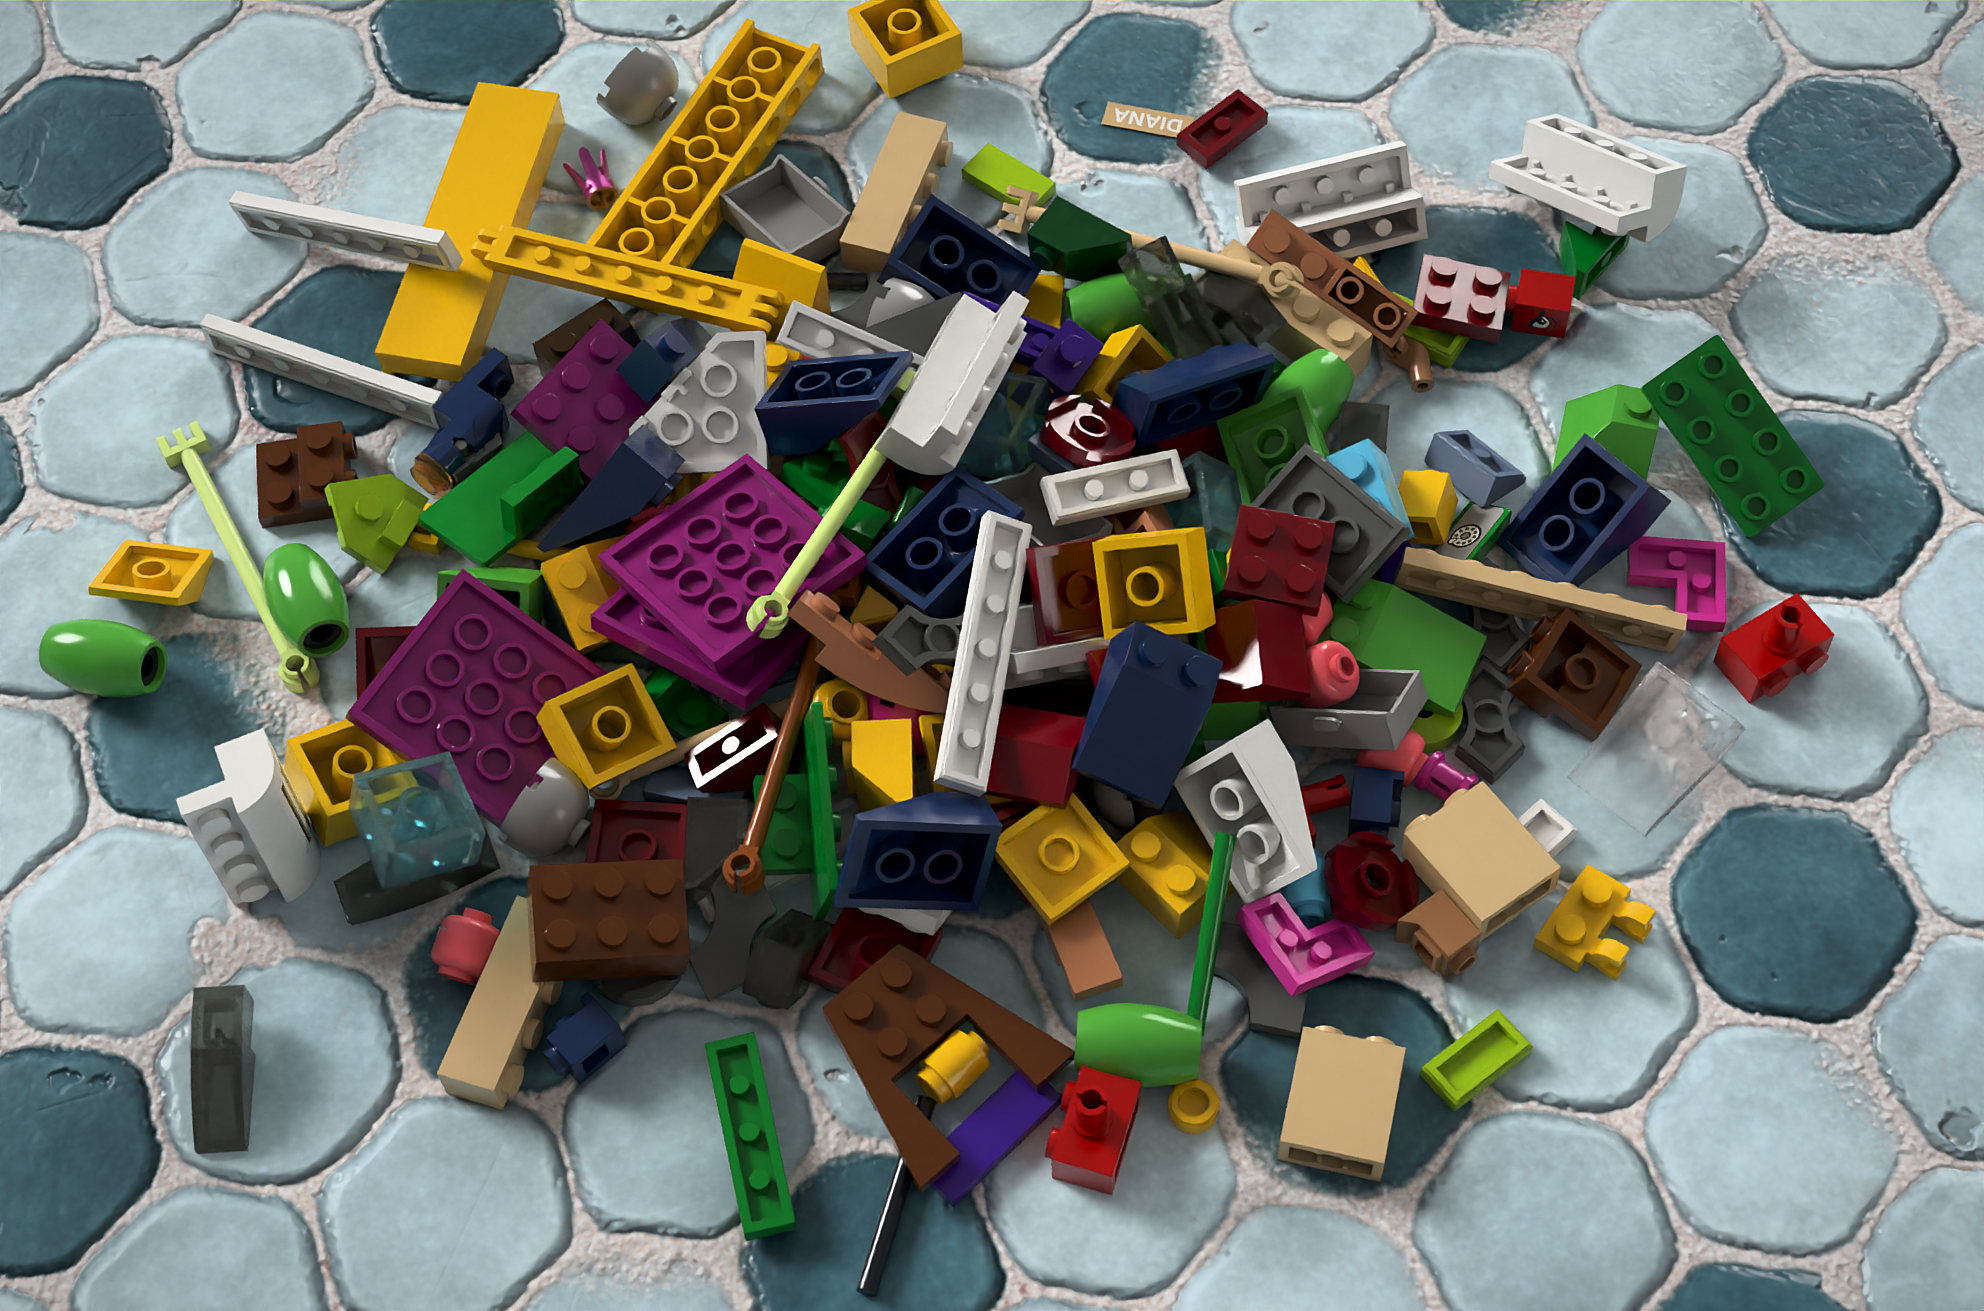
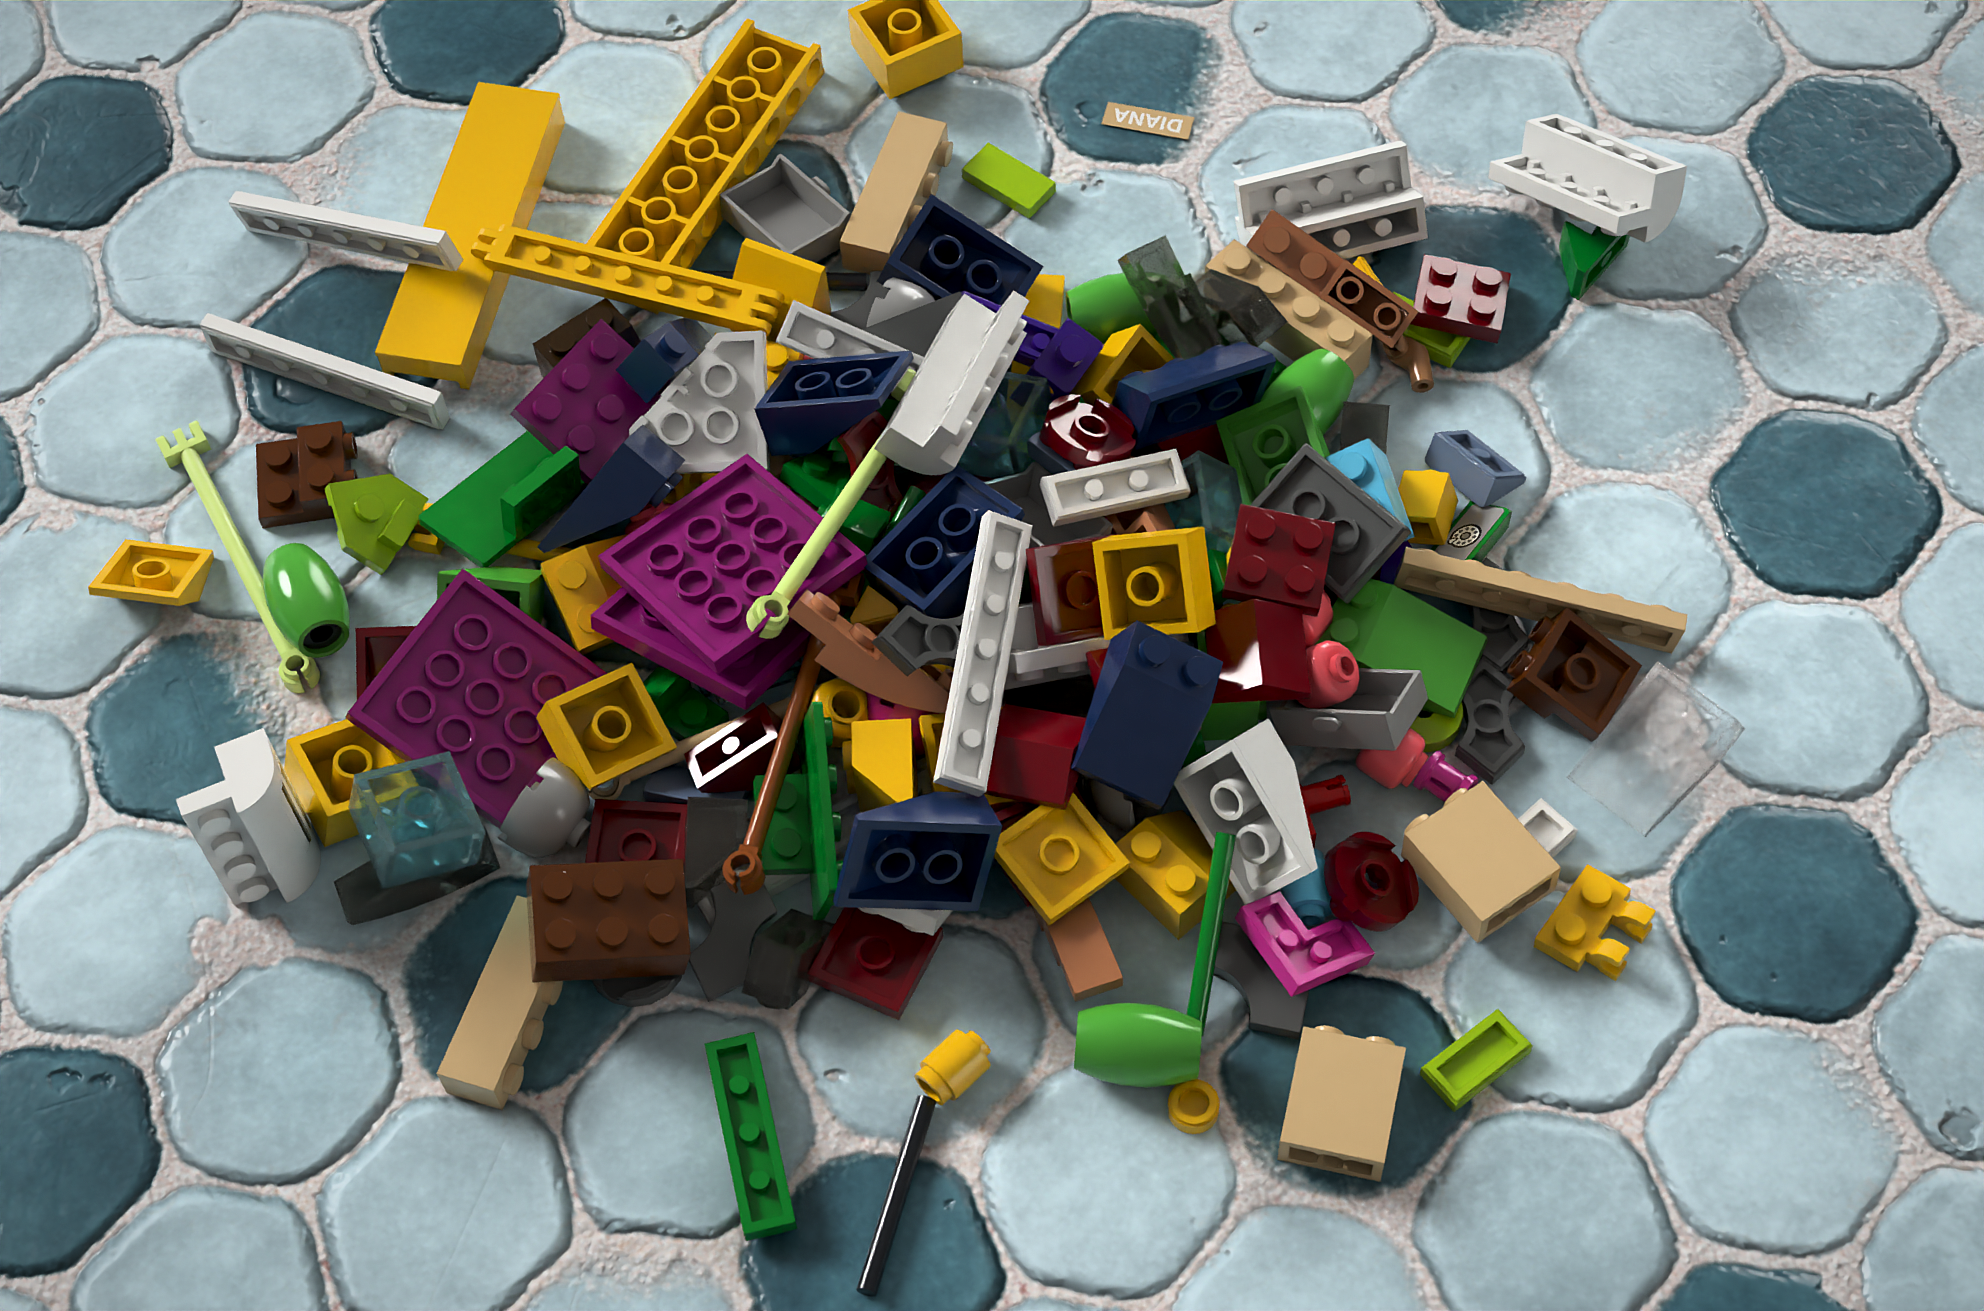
(103, 658): bright green piece -> none
(221, 1068): clear smoke slope -> none
(464, 945): coral head -> none
(469, 425): dark blue plate -> none
(584, 1041): dark blue brick -> none
(598, 188): flat silver piece -> none
(641, 86): light grey cylinder -> none
(901, 1015): reddish brown wing -> none
(994, 1133): dark purple tile -> none
(1029, 213): tan hinge -> none
(1076, 242): dark green slope -> none
(1094, 1130): red brick -> none
(1222, 129): dark red plate -> none
(1375, 800): dark blue brick -> none
(1440, 935): medium nougat window -> none
(1541, 303): red brick -> none
(1582, 516): dark blue slope -> none
(1617, 420): bright green slope -> none
(1689, 567): dark pink plate -> none
(1732, 436): green bracket -> none
(1774, 649): red brick -> none

